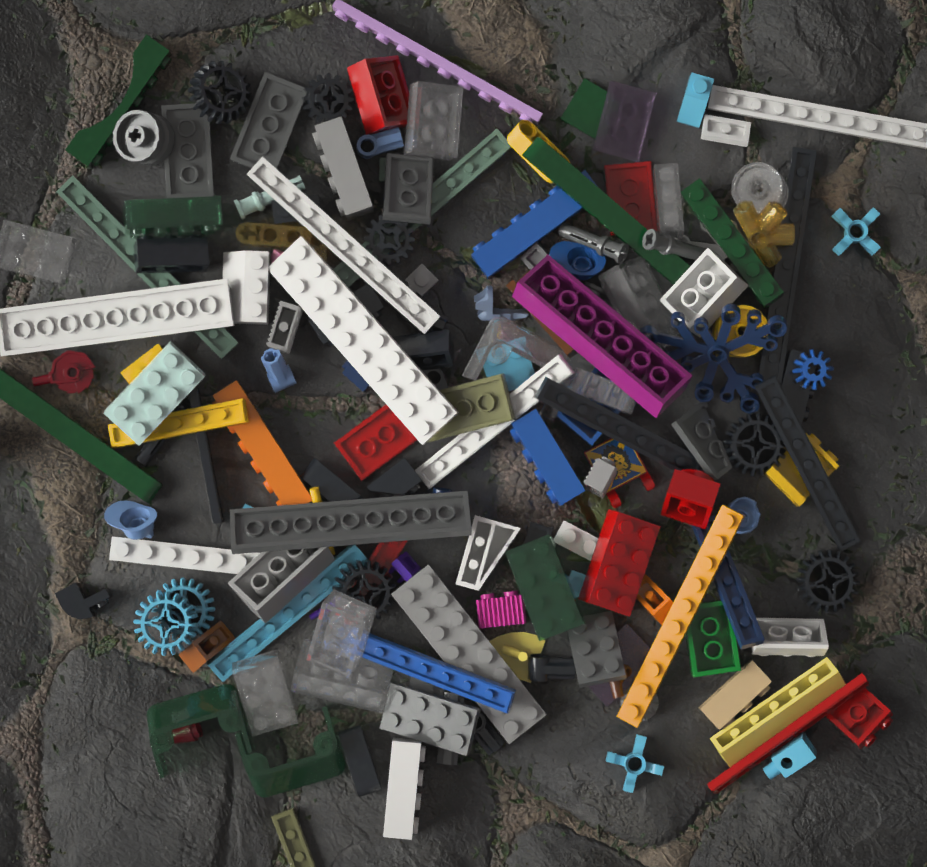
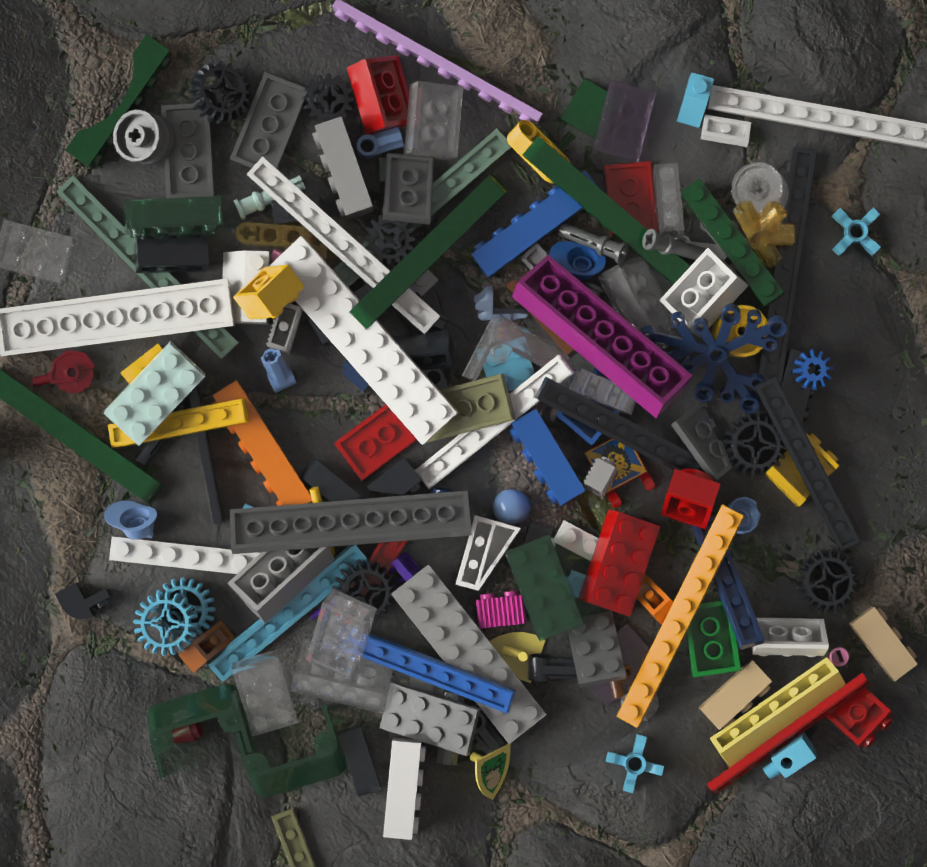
(269, 292): none -> yellow brick
(428, 251): none -> dark green beam
(491, 770): none -> shield
(511, 506): none -> medium blue hair
(834, 658): none -> bright pink hinge
(884, 643): none -> tan brick

